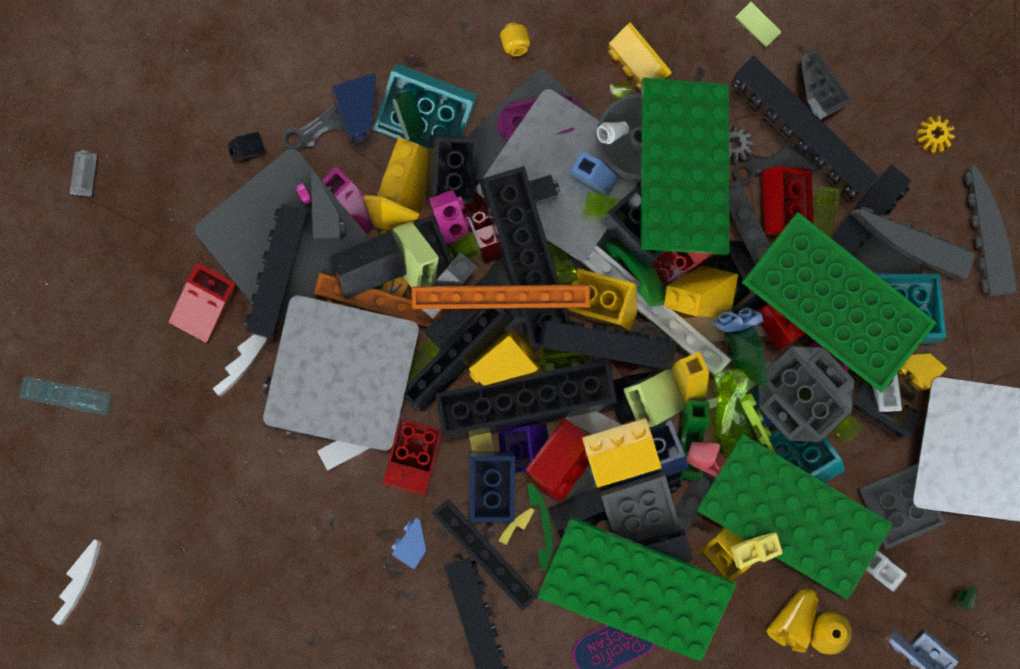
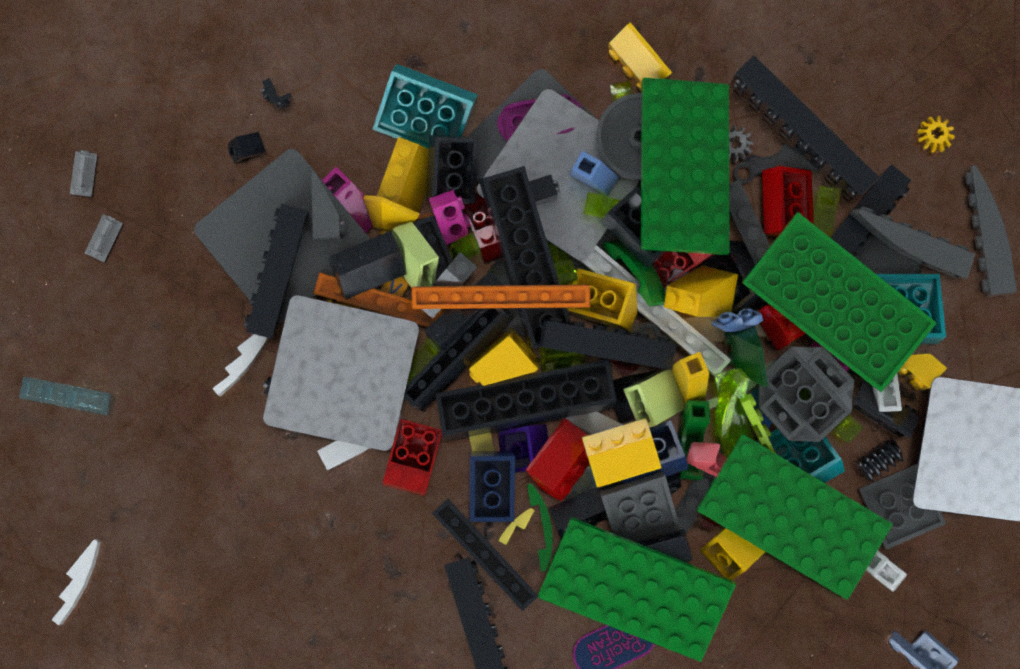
(103, 238): none -> light grey hinge
(202, 302): slope -> none
(270, 94): none -> black bracket
(303, 193): dark pink tile -> none
(309, 133): dark grey piece -> none
(355, 106): dark blue slope -> none
(408, 114): dark green slope -> none
(412, 546): medium blue slope -> none
(515, 39): yellow head -> none
(611, 131): white cone -> none
(756, 549): light yellow slope -> none
(758, 24): yellowish green tile -> none
(796, 621): yellow cone -> none
(822, 87): dark grey plate -> none
(824, 625): yellow cone -> none
(879, 459): none -> black piece
(967, 598): dark green slope -> none

